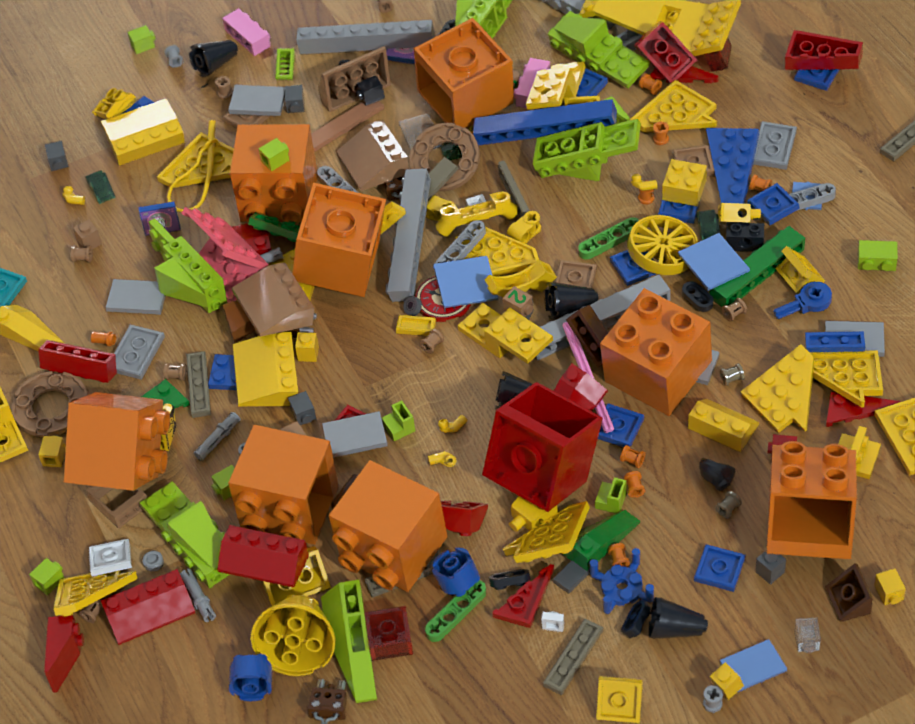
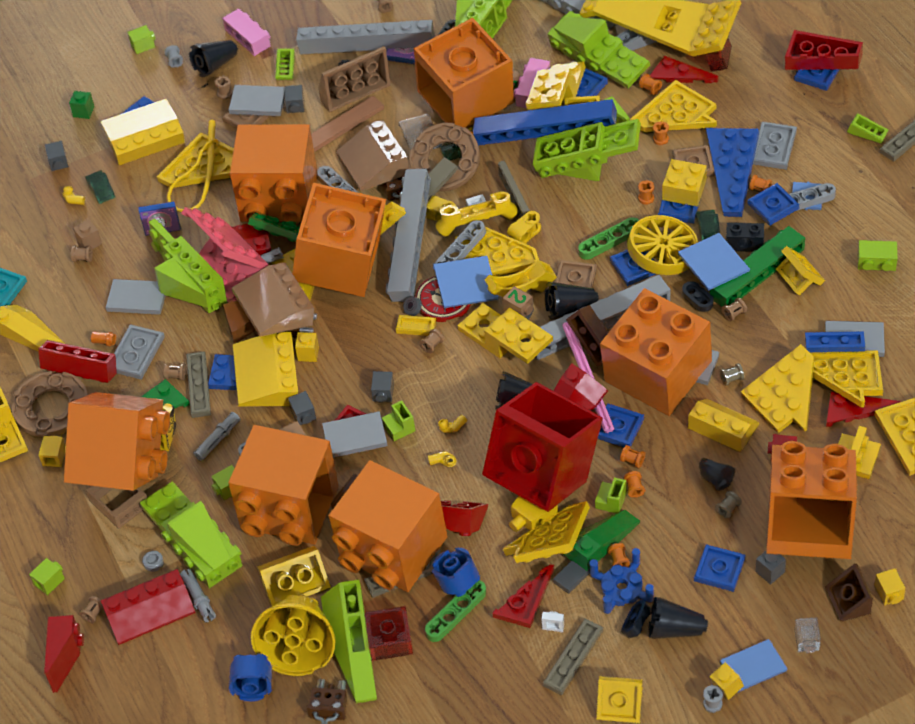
(81, 104): none -> green brick
(85, 589): yellow wing -> none
(110, 557): white tile -> none
(114, 103): yellow slope -> none
(262, 556): red slope -> none
(274, 154): lime brick -> none
(370, 90): black brick -> none
(382, 386): none -> dark grey brick
(514, 577): black plate -> none
(643, 185): yellow arm -> none
(665, 52): red slope -> none
(729, 213): yellow torso -> none
(813, 298): blue piece -> none
(858, 127): none -> lime slope

